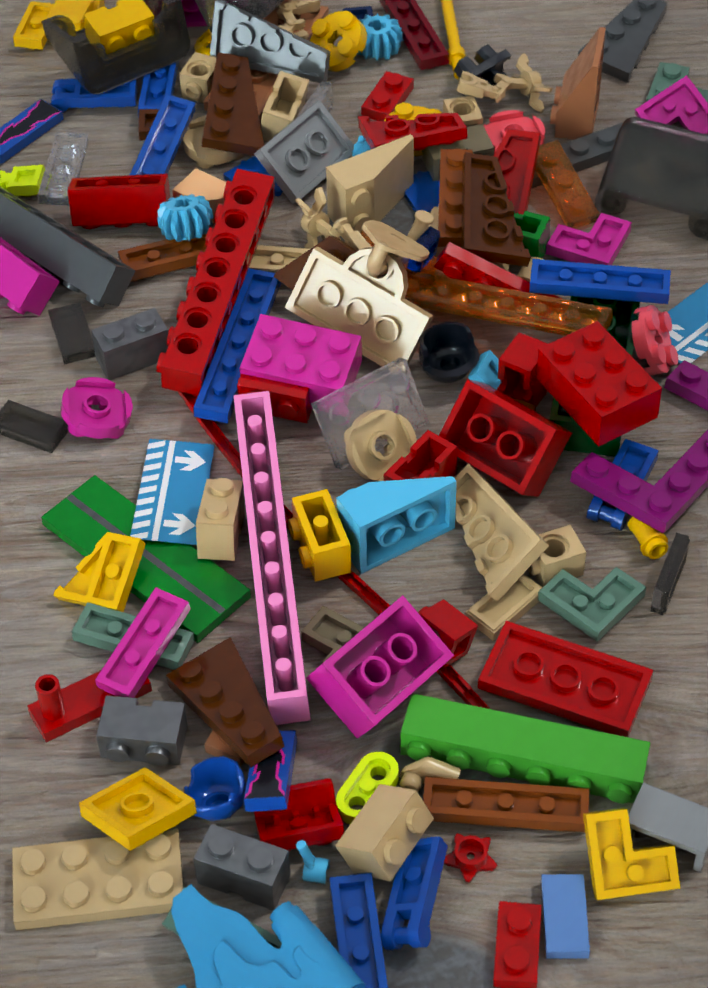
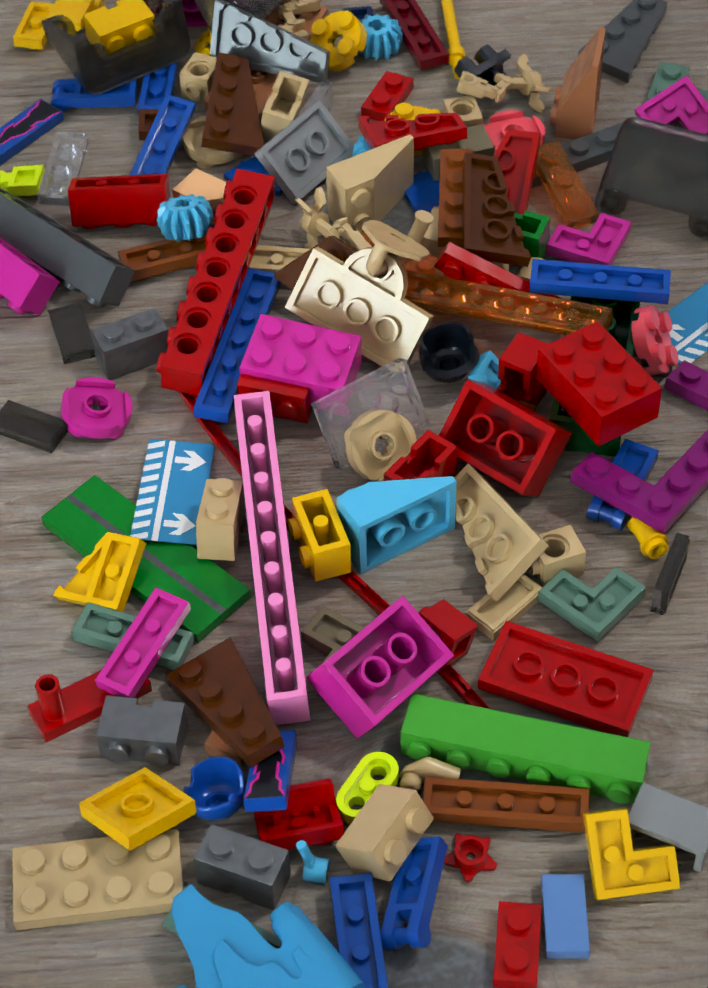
(430, 241): clear blue tile -> none

